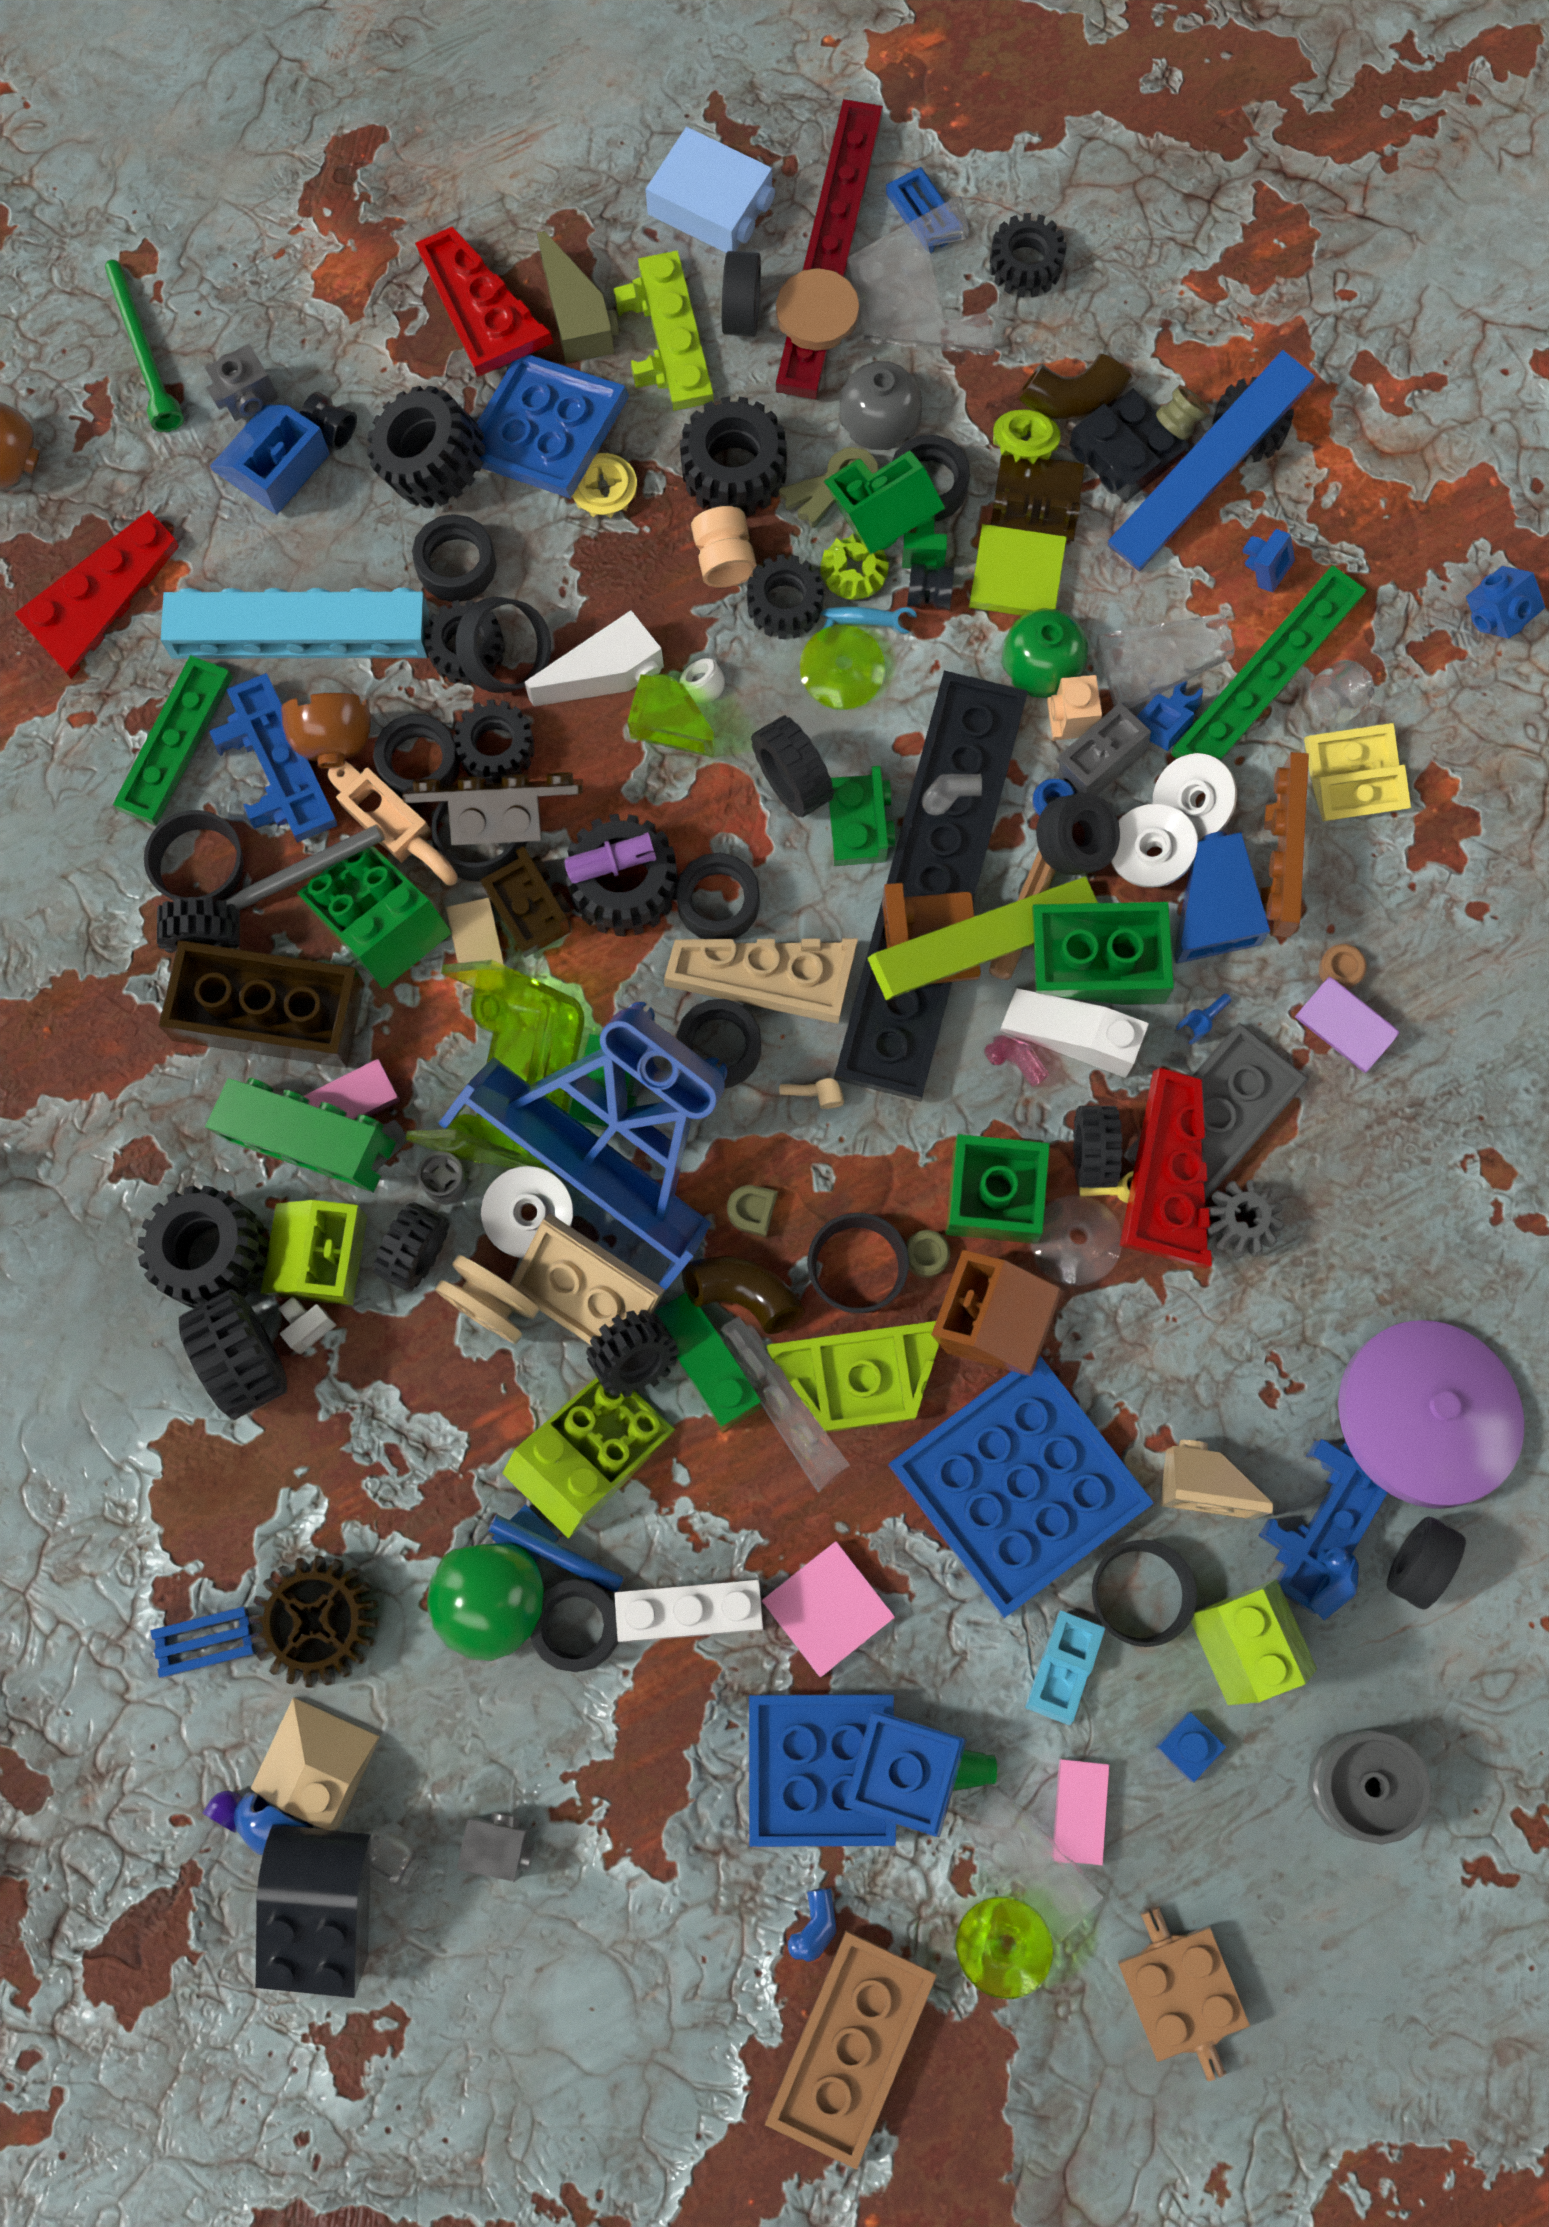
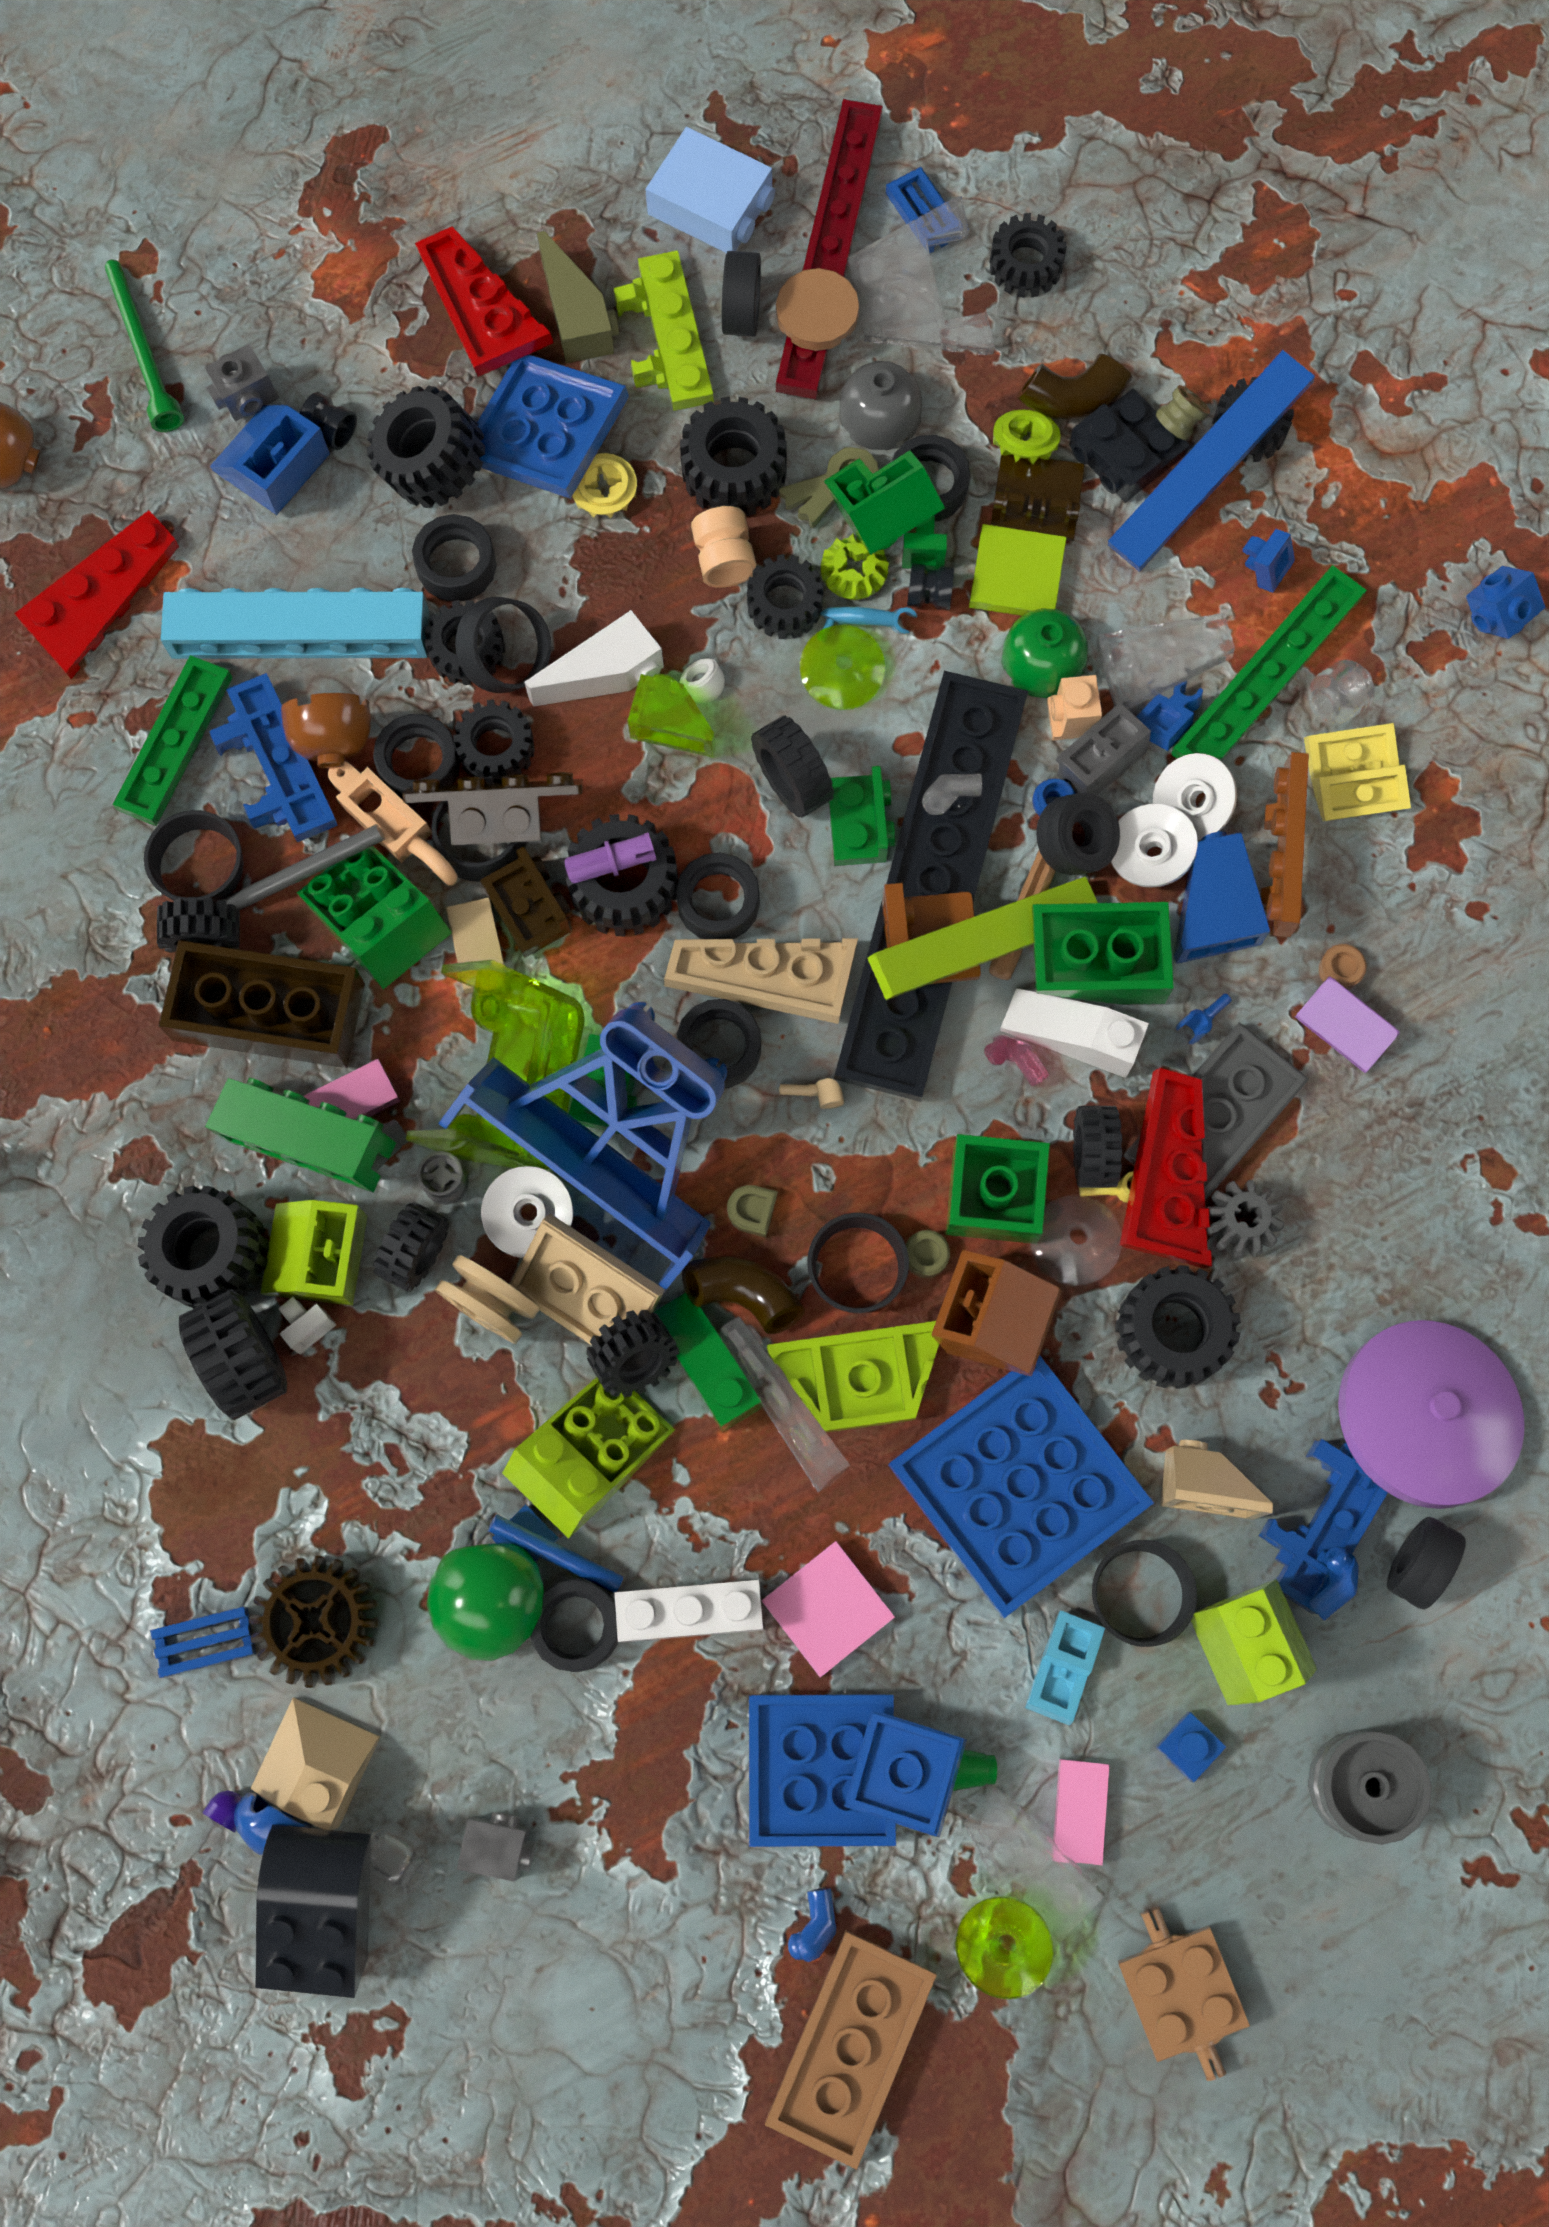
(1205, 1301): none -> black tyre

